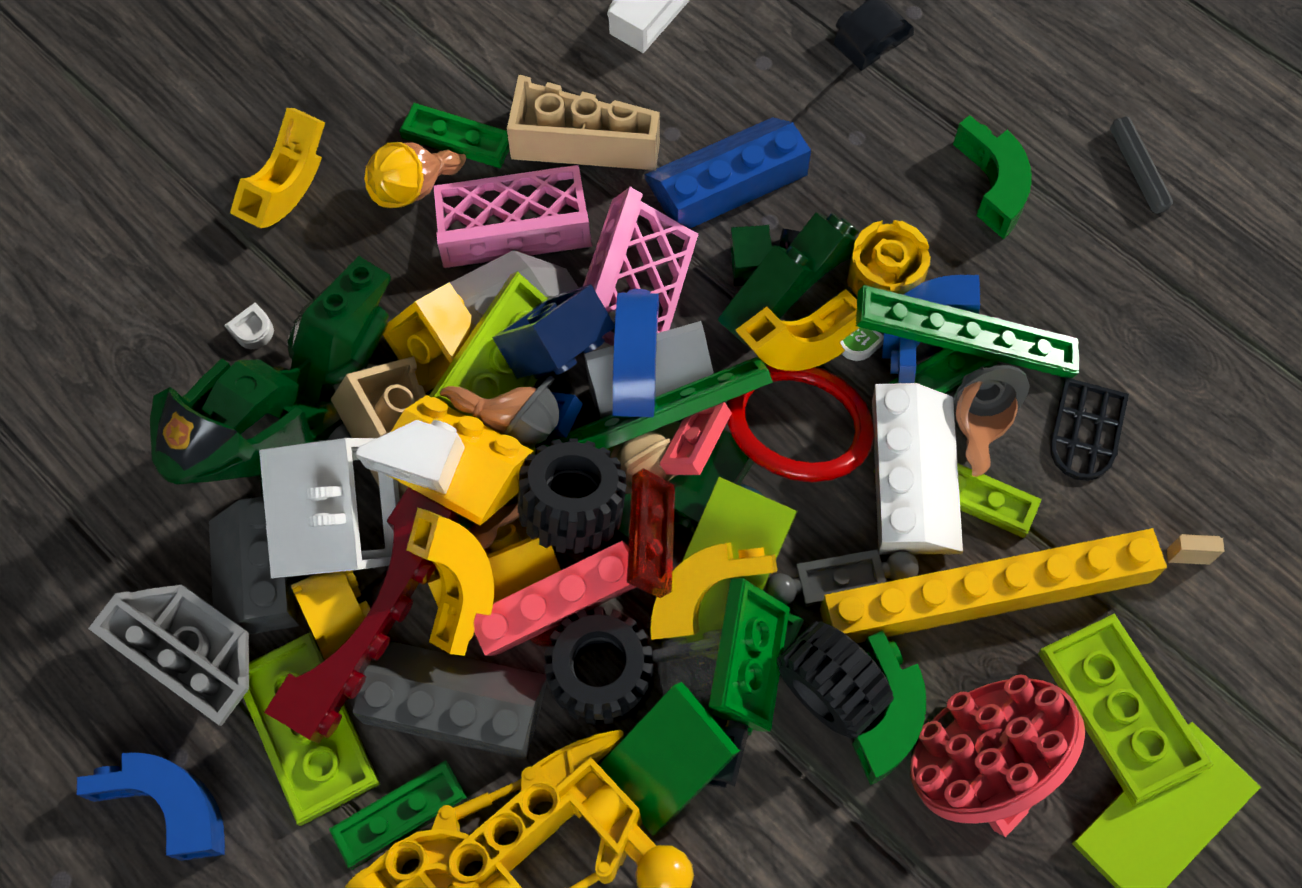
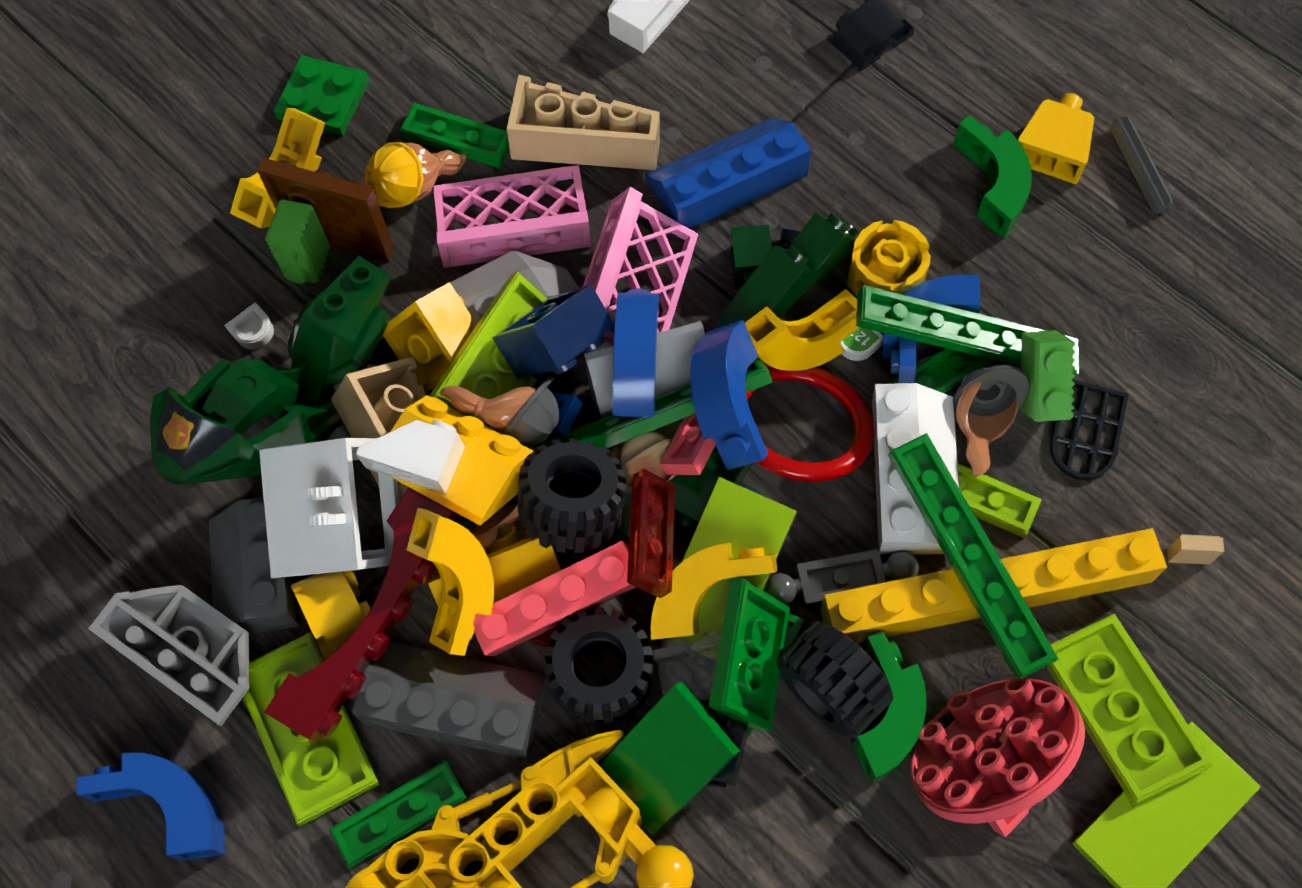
(297, 241): none -> bright green brick
(324, 92): none -> green plate
(344, 208): none -> reddish brown plate
(720, 394): none -> blue arch
(972, 557): none -> green tile
(1049, 368): none -> bright green brick
(1059, 138): none -> yellow torso

